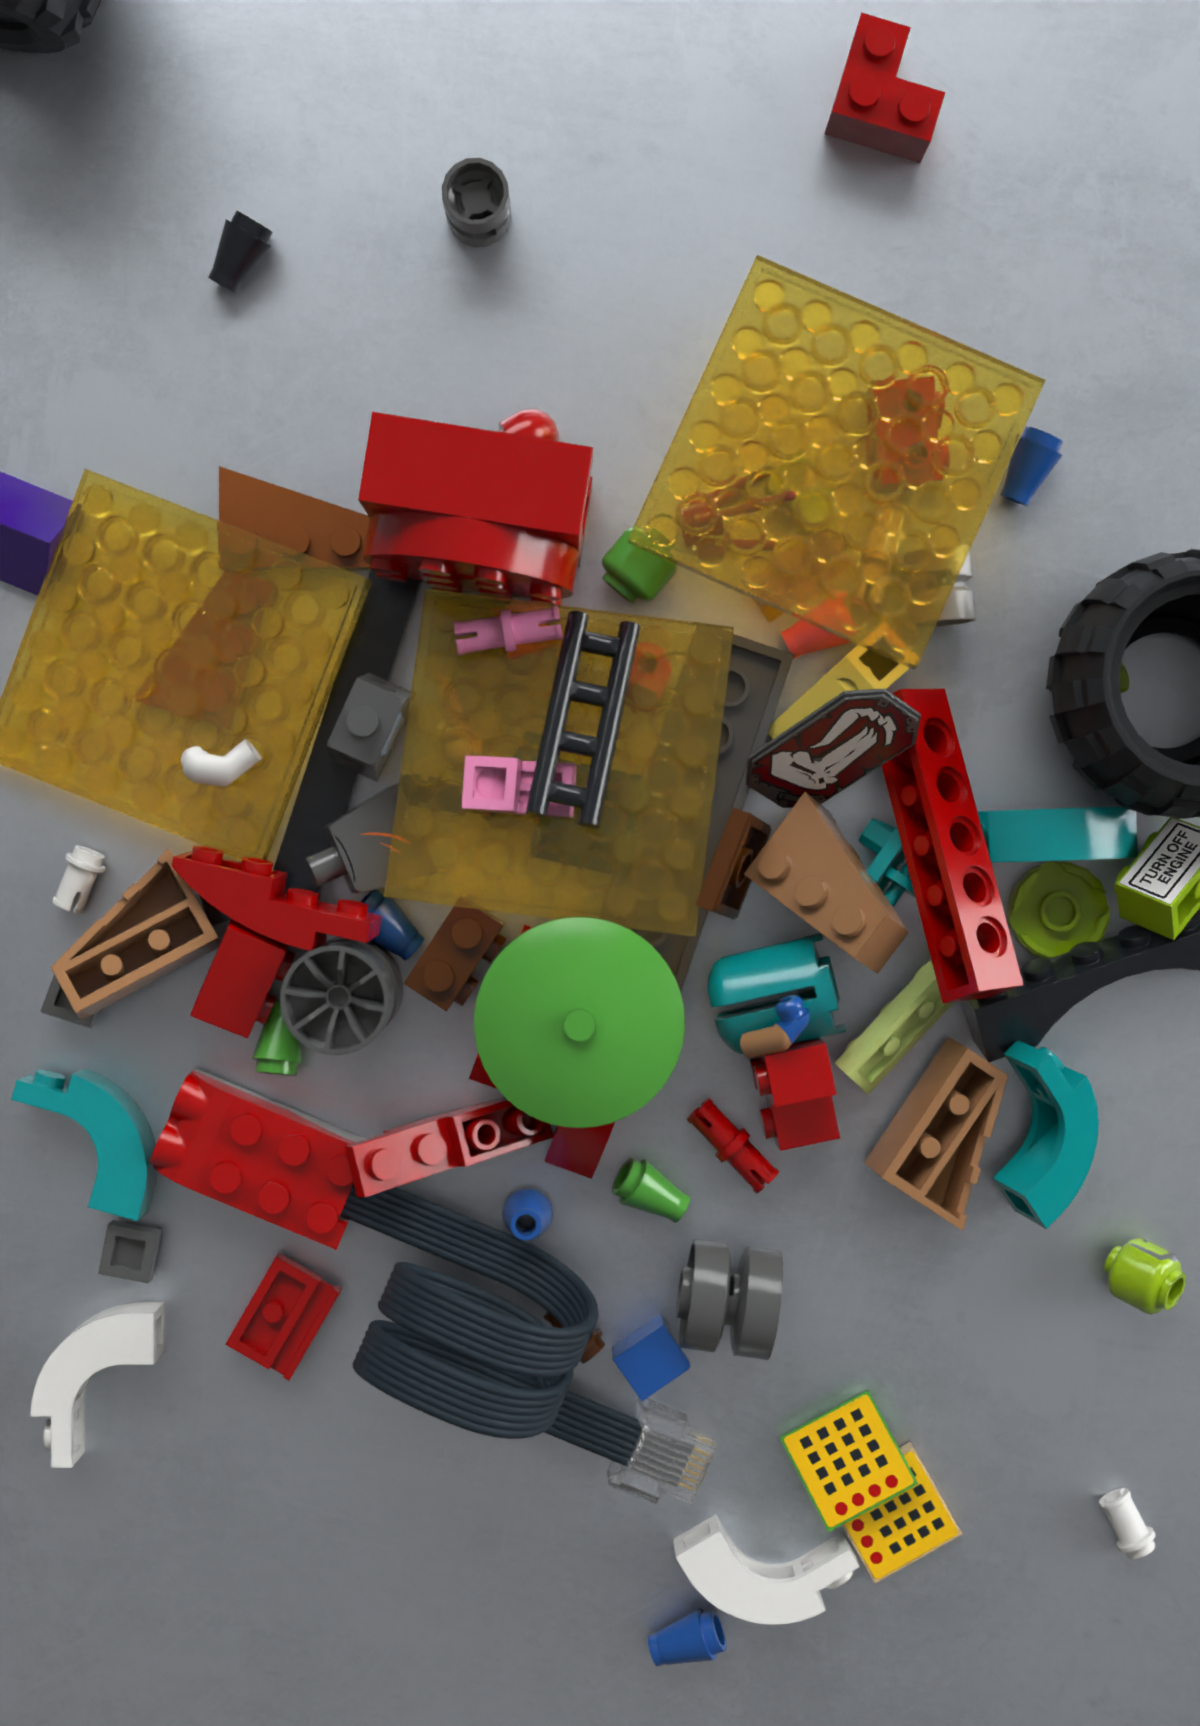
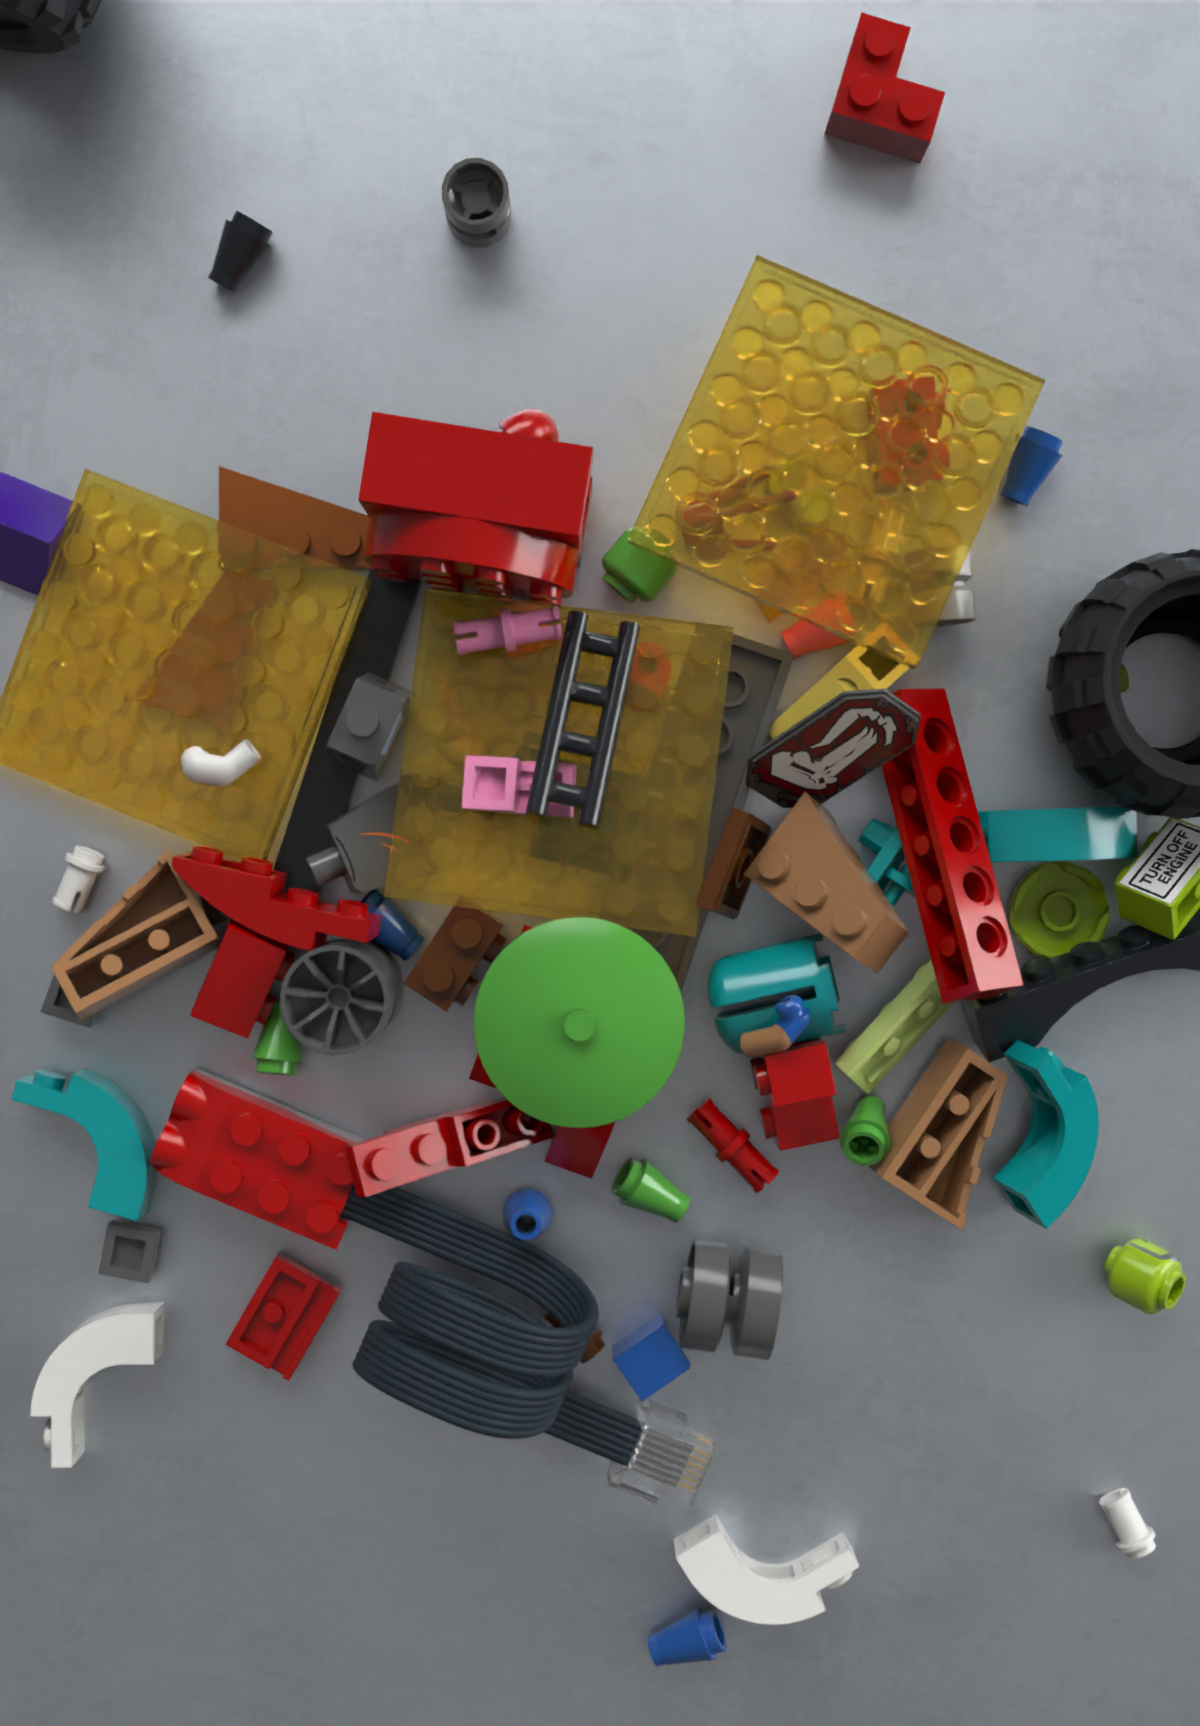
(848, 1460): yellow tile -> none
(866, 1133): none -> bright green cone
(903, 1526): yellow tile -> none

